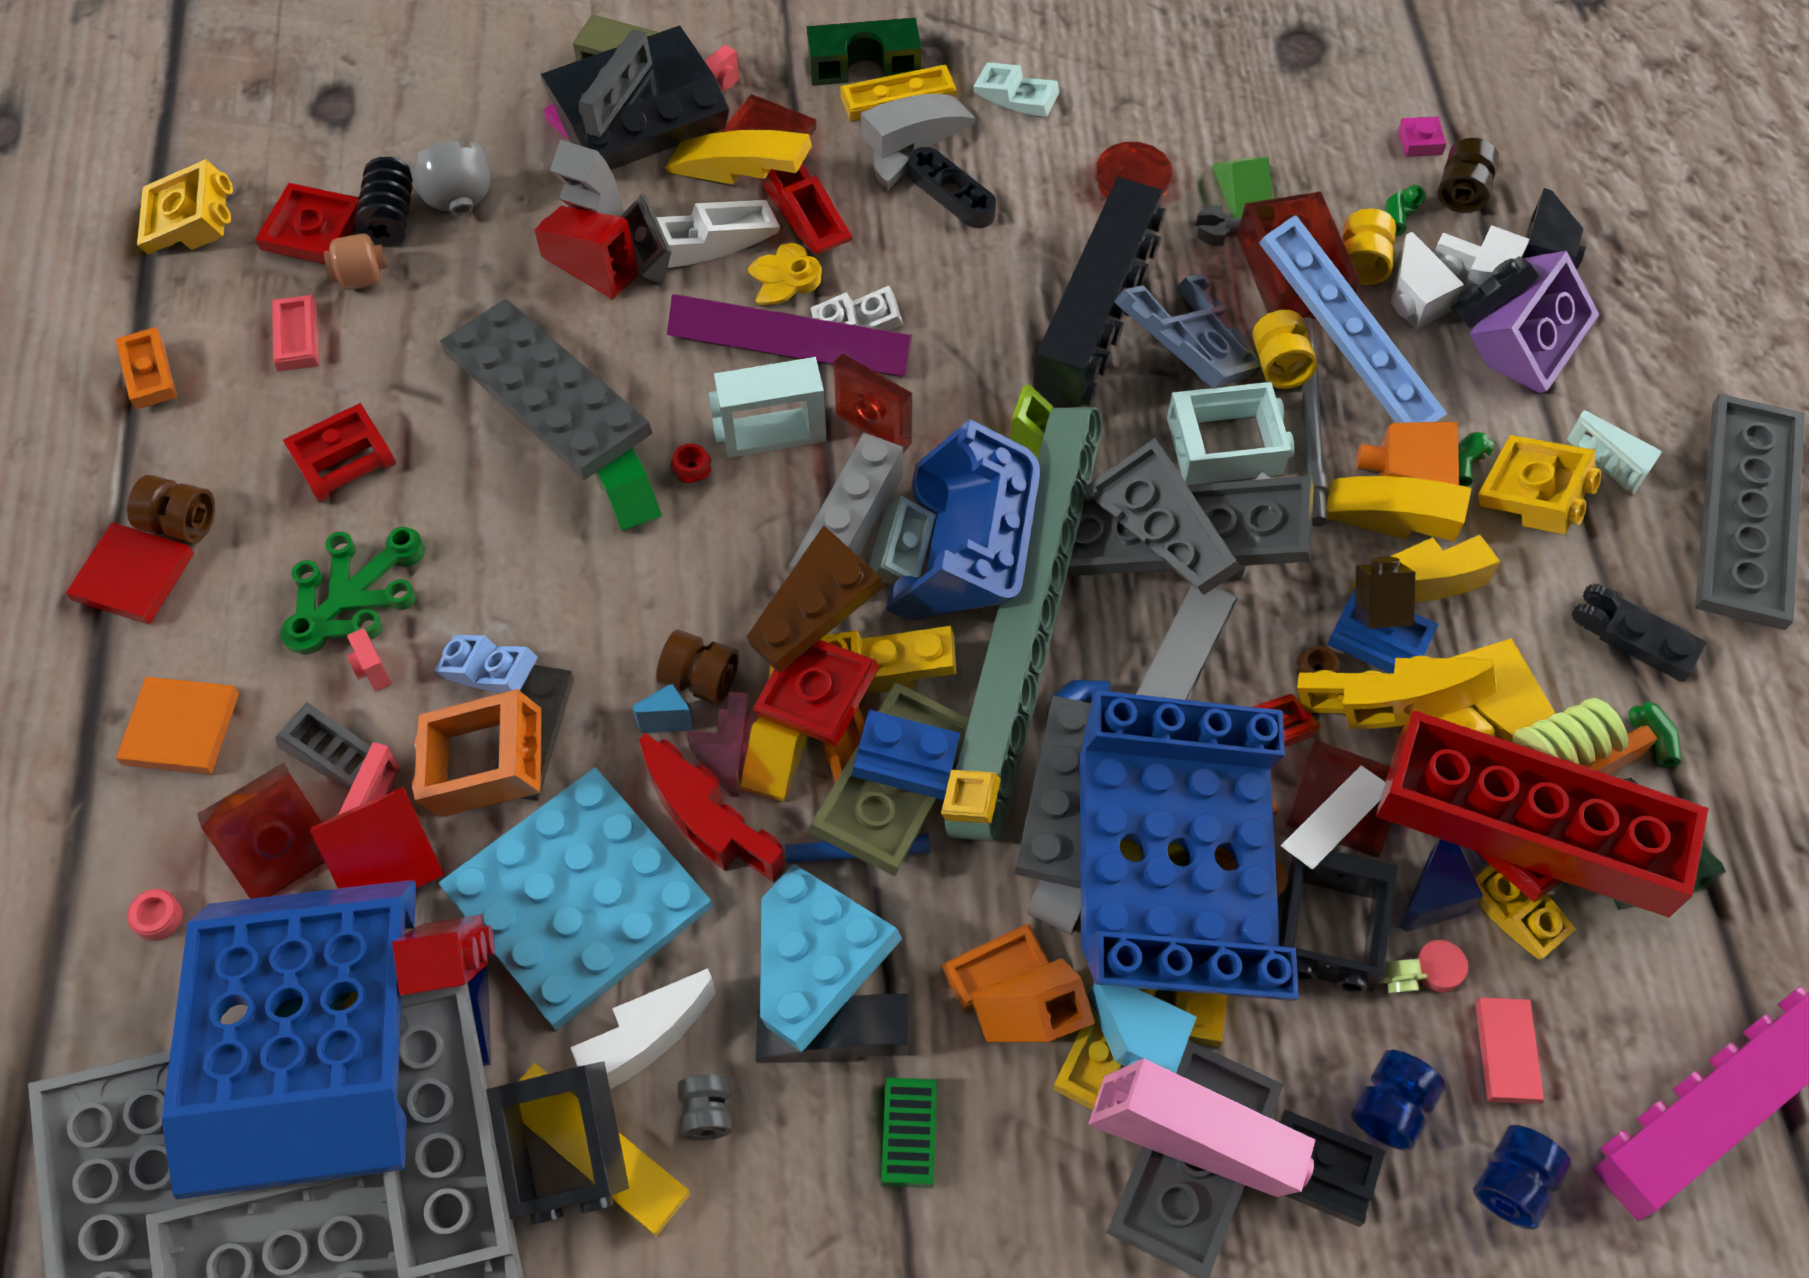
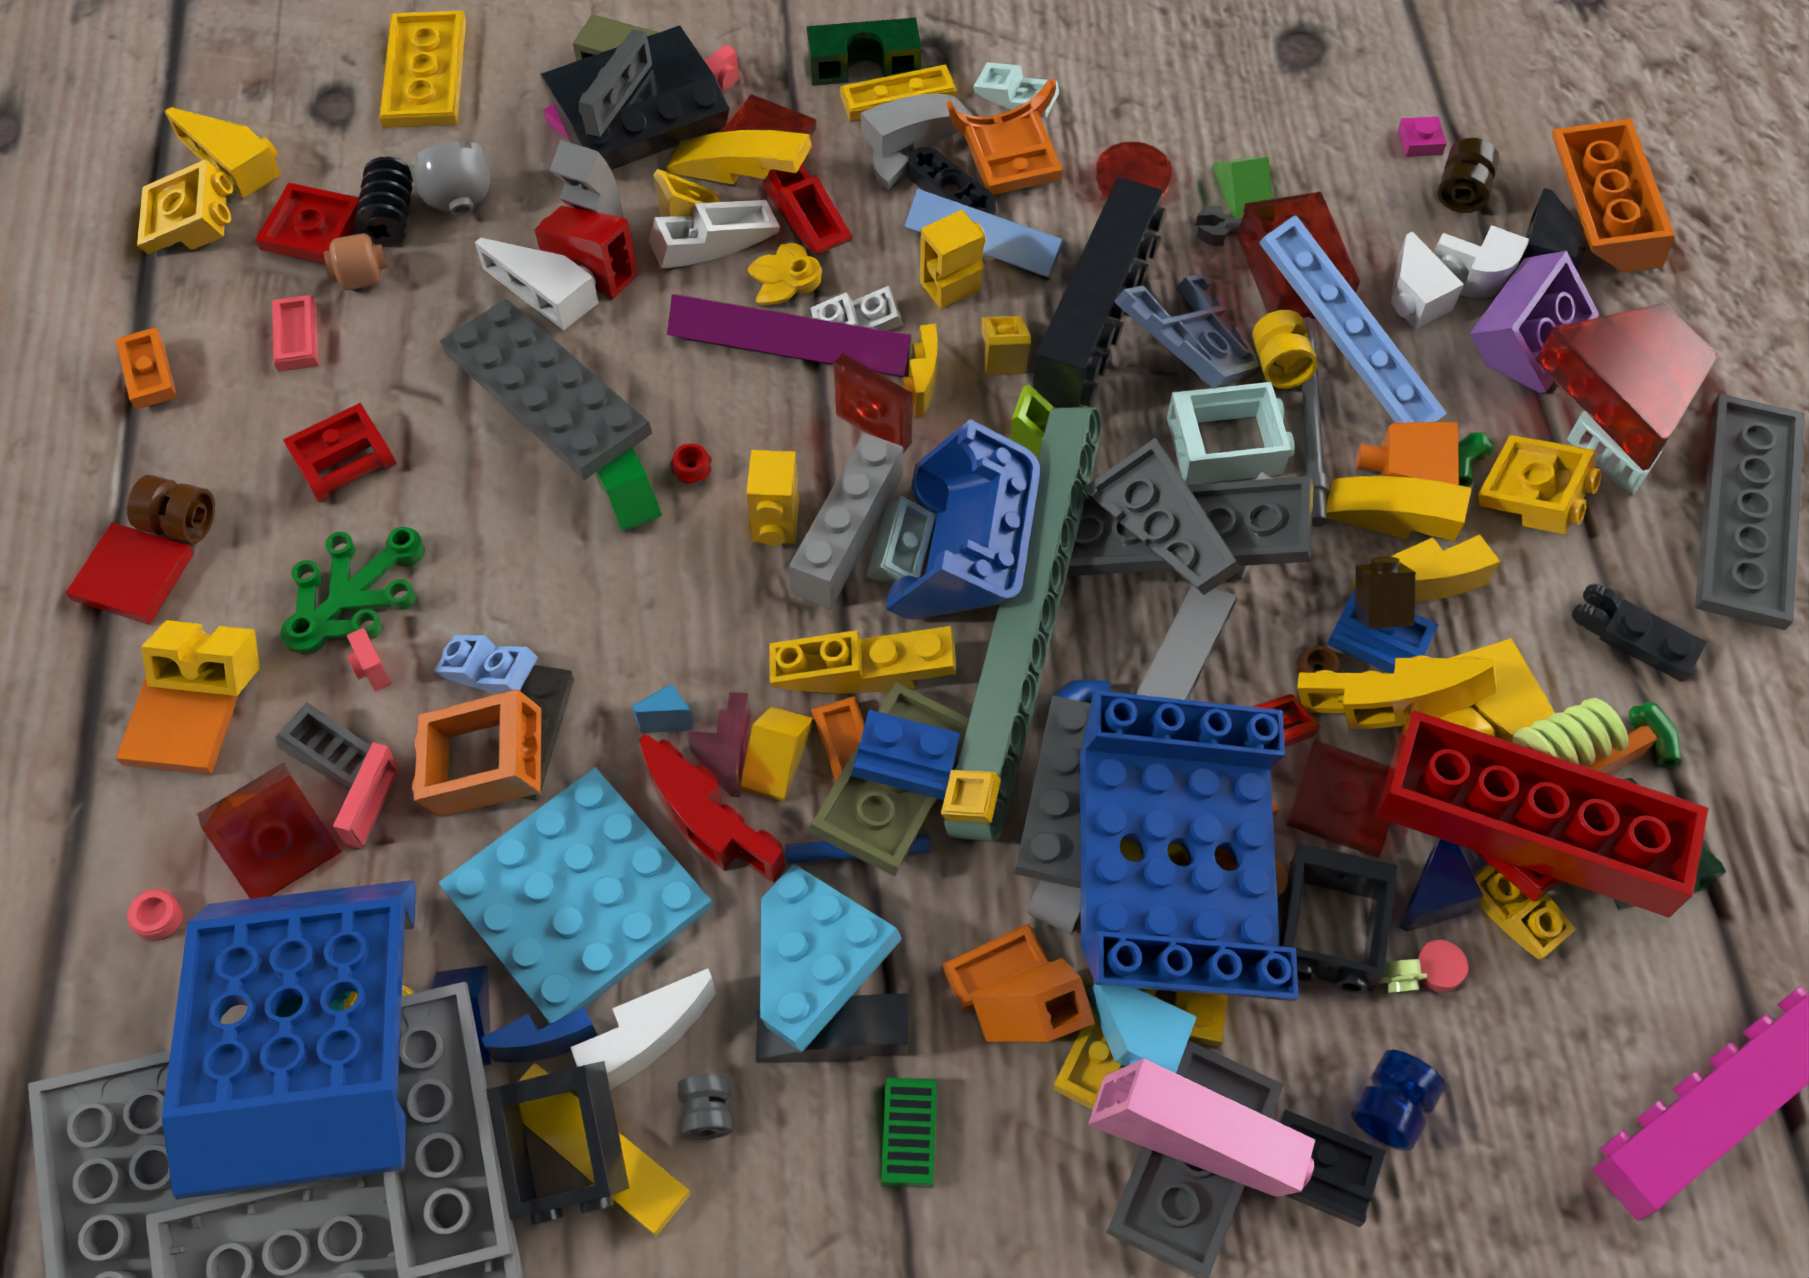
(190, 660): none -> yellow brick
(228, 147): none -> yellow slope
(377, 844): red tile -> none
(423, 69): none -> yellow tile
(442, 954): red brick -> none
(524, 1042): none -> blue slope
(541, 279): none -> white slope
(648, 240): dark grey slope -> none
(678, 195): none -> yellow slope
(697, 667): reddish brown wheel -> none
(763, 388): light aqua window -> none
(773, 497): none -> yellow brick
(813, 600): reddish brown wing -> none
(817, 691): red tile -> none
(923, 369): none -> yellow slope
(951, 258): none -> yellow brick
(1004, 238): none -> light blue tile
(1005, 344): none -> yellow slope
(1012, 146): none -> orange piece
(1335, 817): white sticker -> none
(1369, 242): yellow wheel -> none
(1403, 204): green arm -> none
(1506, 282): black plate -> none
(1509, 1051): coral tile -> none
(1522, 1176): clear blue wheel -> none
(1615, 194): none -> orange slope
(1630, 373): none -> clear red slope

